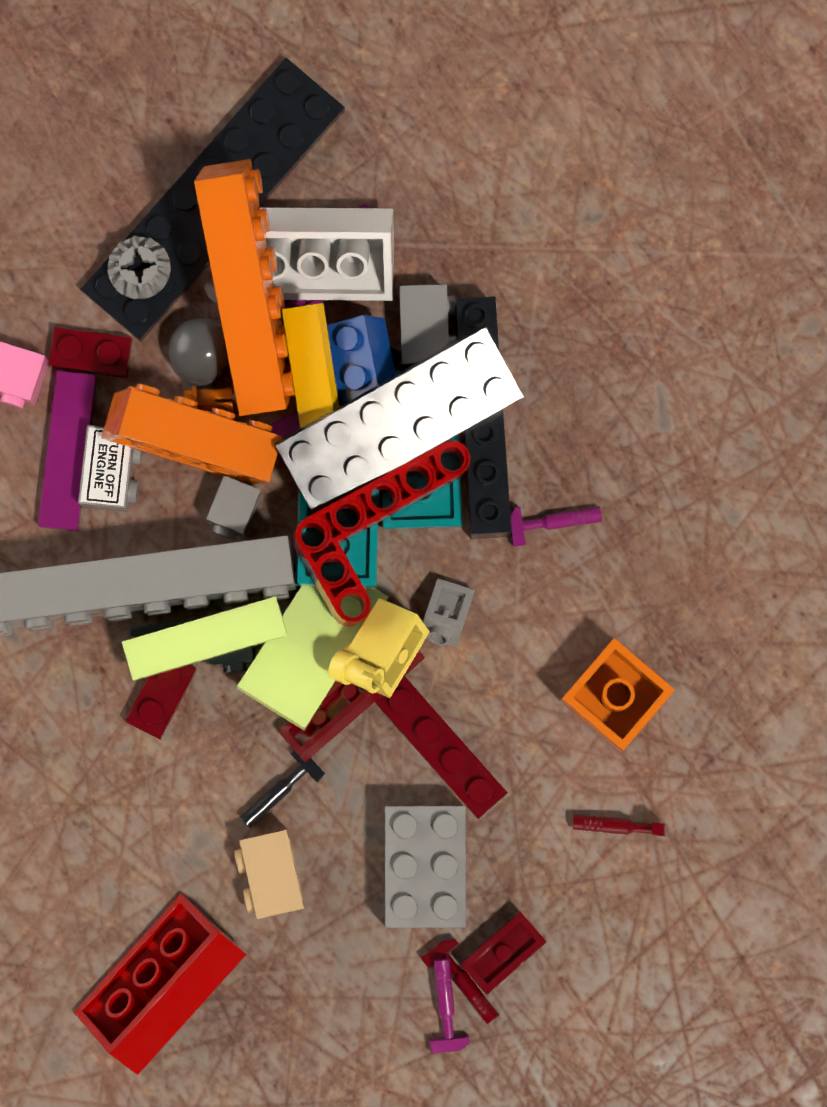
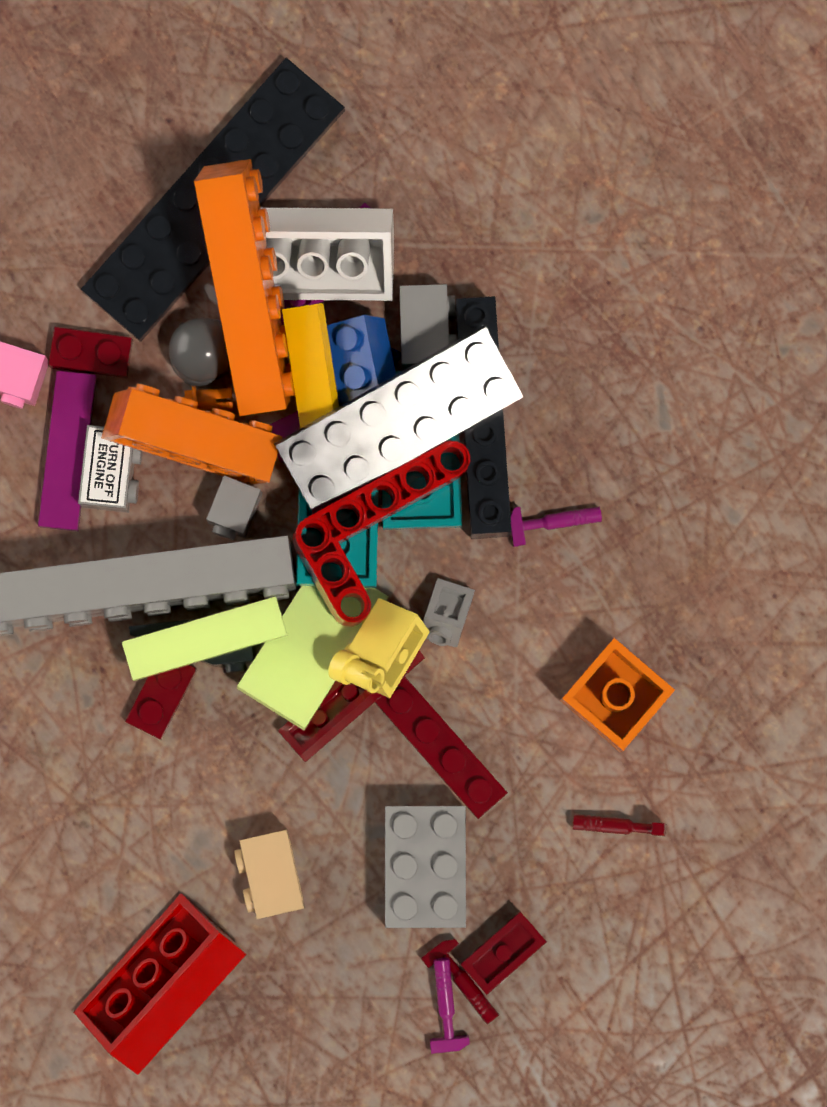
(153, 278): light grey gear -> none
(281, 789): black piece -> none

